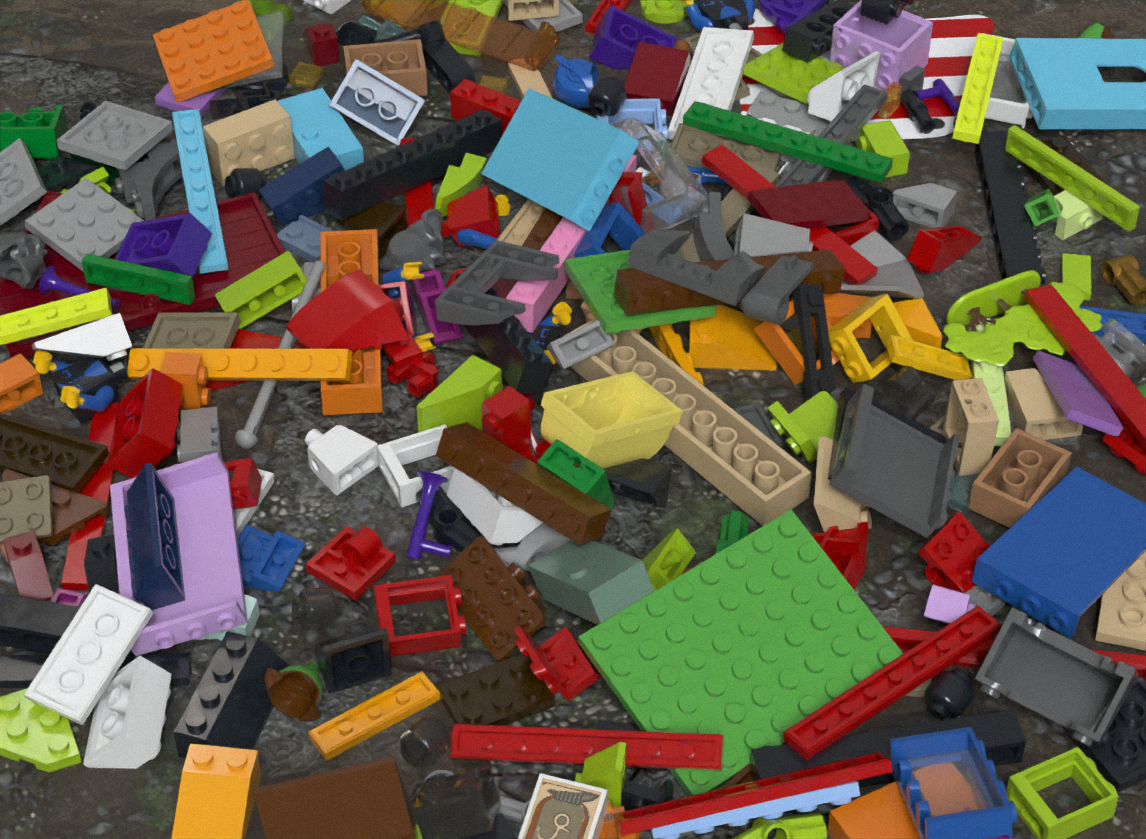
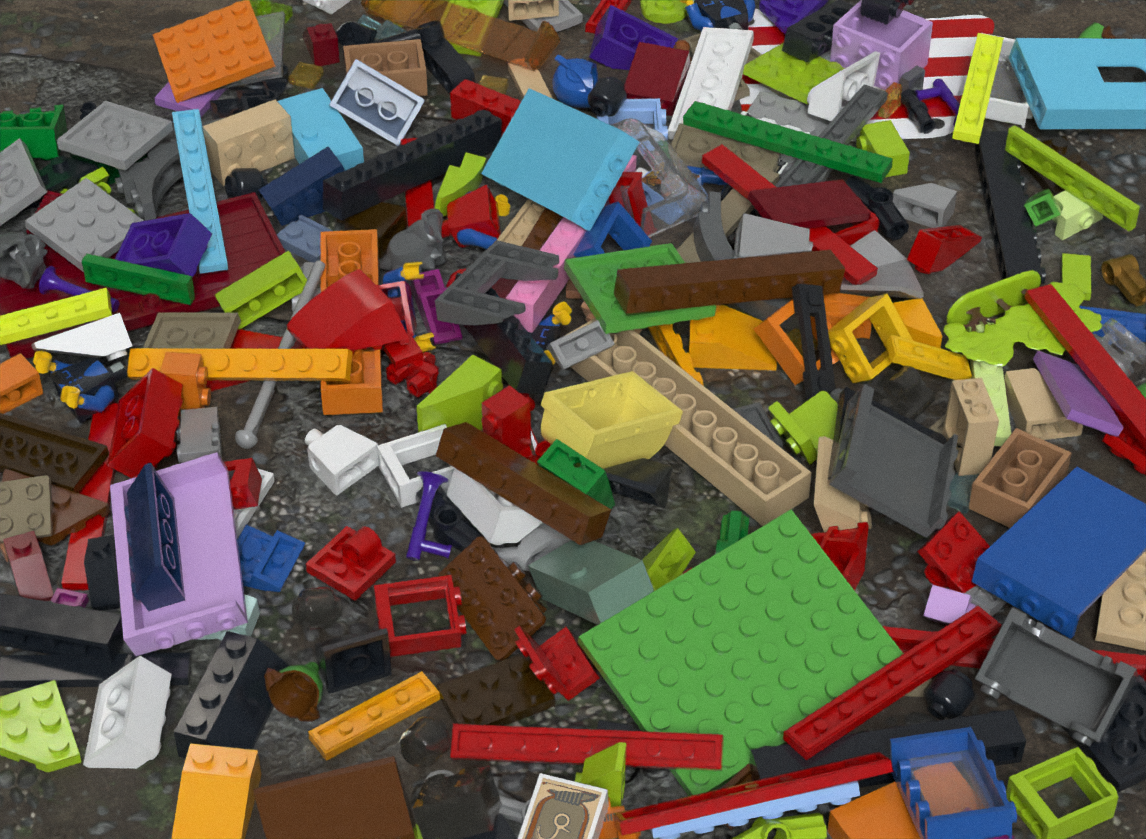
(88, 654): white tile -> none
(638, 795): black plate -> none
(656, 256): dark grey wedge -> none
(770, 295): dark grey door -> none

